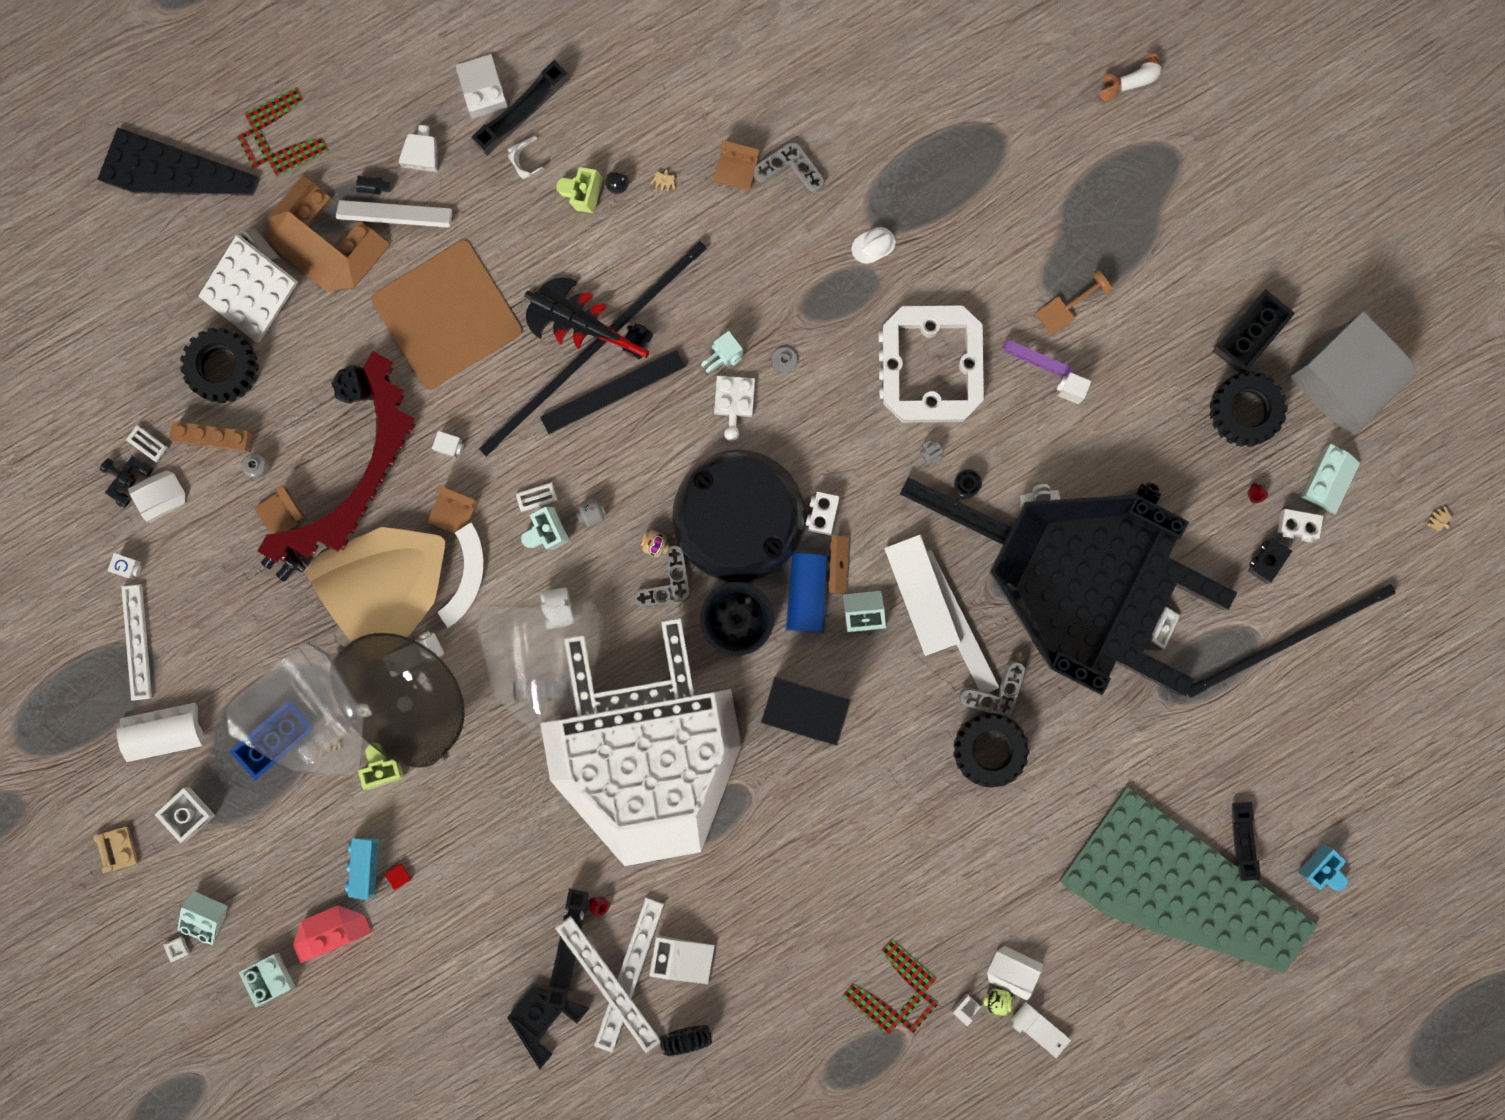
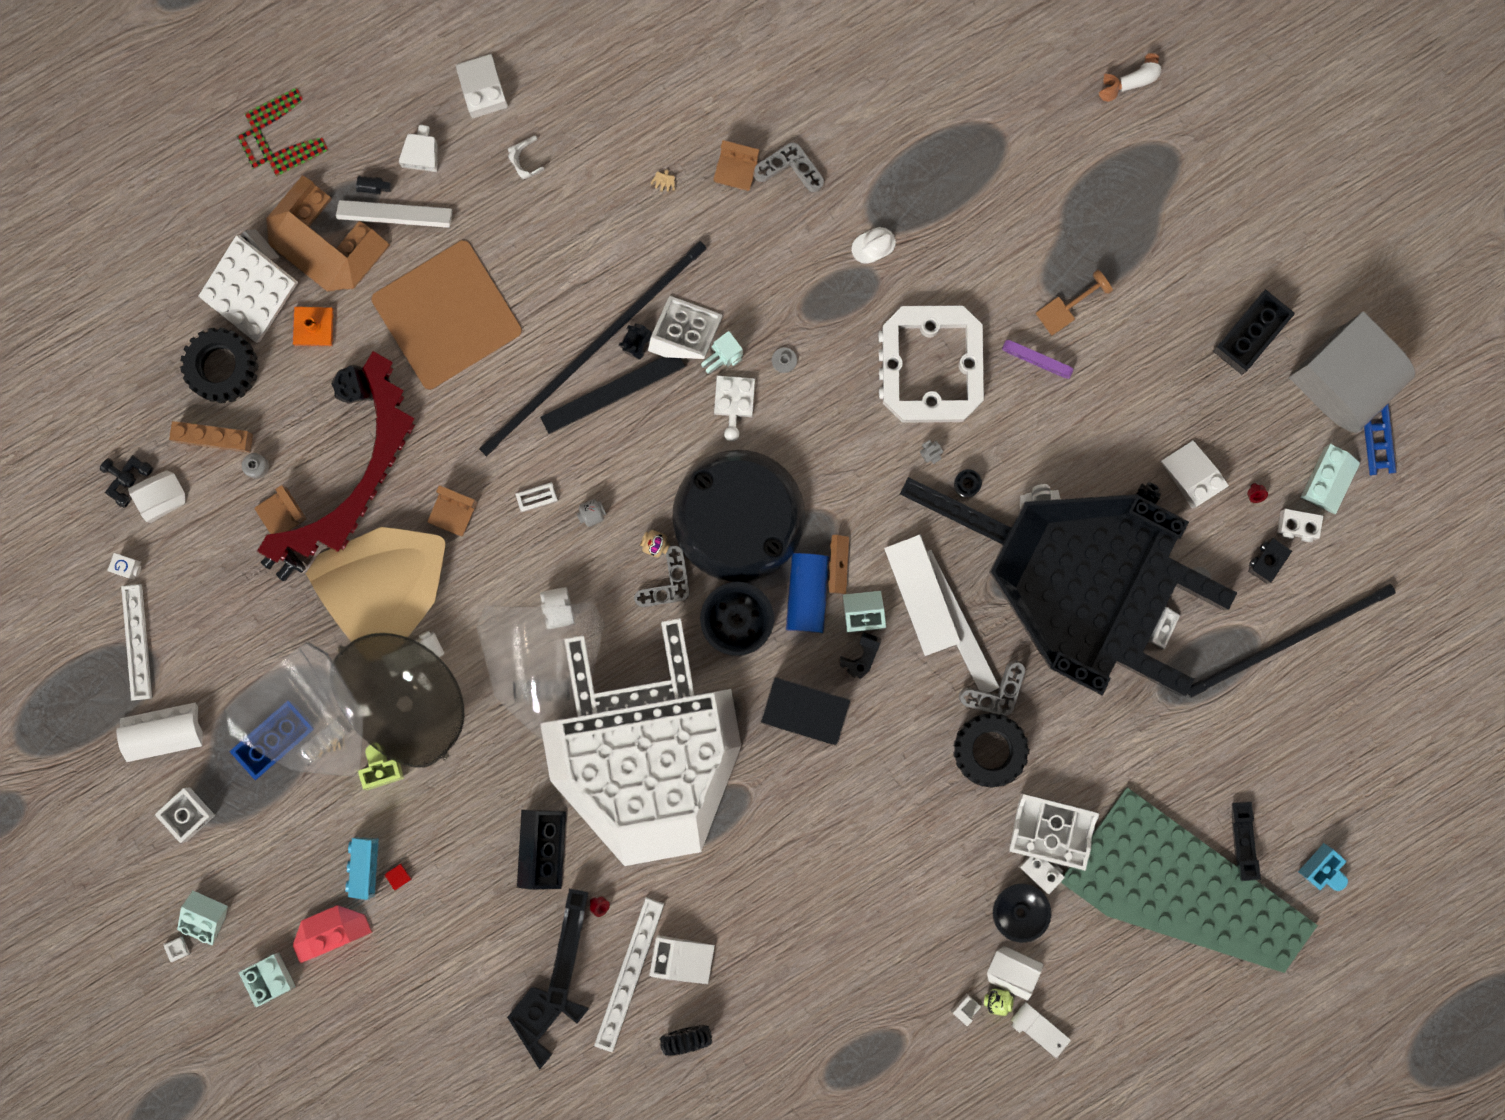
(121, 846): tan plate -> none
(155, 168): black wing -> none
(160, 453): white tile -> none
(313, 326): none -> orange tile
(447, 444): white brick -> none
(471, 576): white tile -> none
(541, 849): none -> black slope
(544, 87): black arch -> none
(546, 530): light aqua brick -> none
(551, 305): black animal -> none
(582, 190): yellowish green brick -> none
(608, 984): white tile -> none
(617, 182): black piece -> none
(684, 330): none -> white slope
(827, 514): white brick -> none
(870, 646): none -> black tile
(914, 975): piece -> none
(1034, 919): none -> black dish
(1042, 873): none -> white brick
(1053, 831): none -> white piece
(1073, 388): white brick -> none
(1194, 474): none -> white slope
(1265, 391): black tyre -> none
(1388, 444): none -> blue bar
(1440, 520): tan piece -> none

